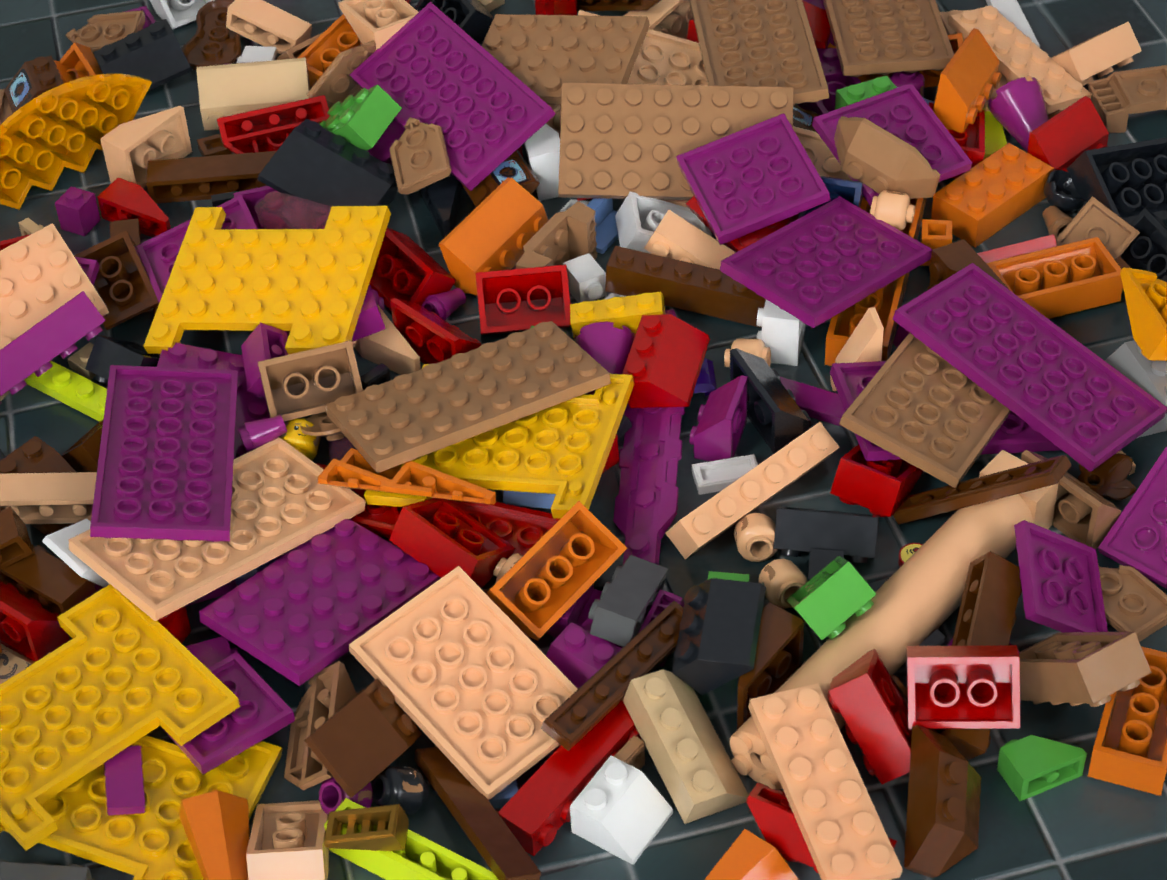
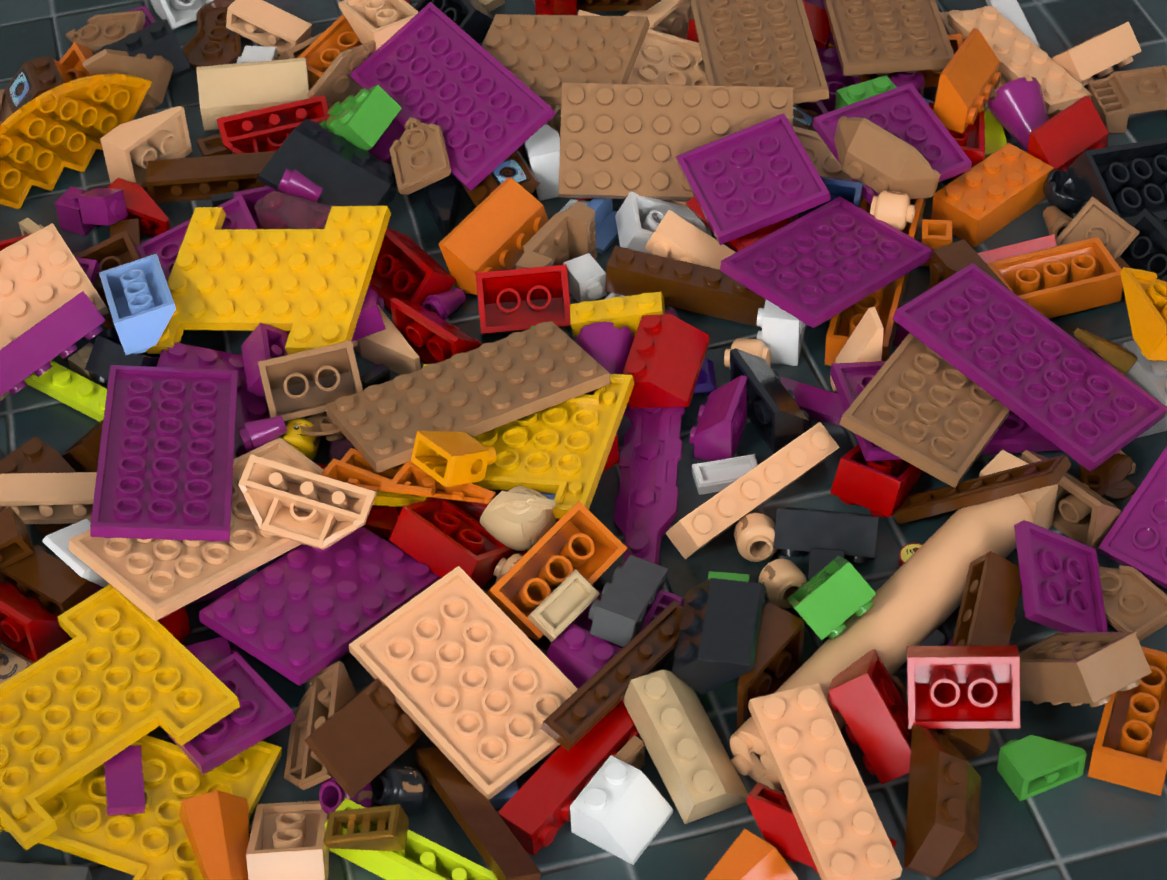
(102, 206): none -> magenta brick
(138, 302): none -> light blue slope
(155, 69): none -> medium nougat wedge
(298, 185): none -> magenta cone
(303, 503): none -> light nougat wedge
(452, 457): none -> light orange torso
(519, 517): none -> tan helmet
(563, 605): none -> tan tile
(1110, 352): none -> pearl gold slope

